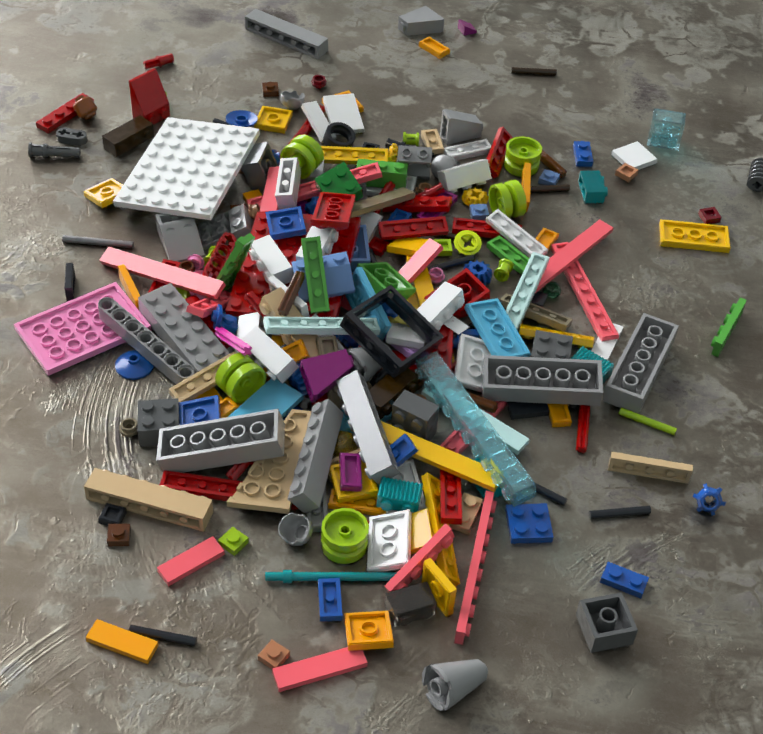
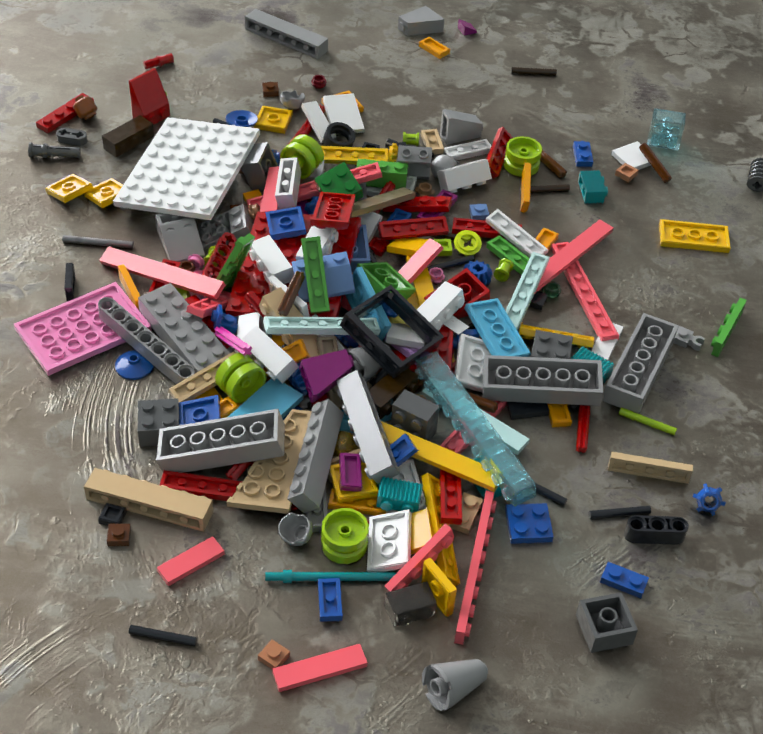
(69, 188): none -> yellow tile
(122, 641): light orange tile -> none
(128, 427): dark tan plate -> none
(233, 541): lime plate -> none
(368, 630): light orange tile -> none
(431, 192): red axle -> none
(470, 196): yellow gear -> none
(508, 198): lime wheel -> none
(542, 315): dark tan plate -> none
(548, 178): medium blue plate -> none
(655, 163): none -> reddish brown axle
(656, 529): none -> black beam
(685, 337): none -> light grey plate
(709, 215): dark red plate -> none

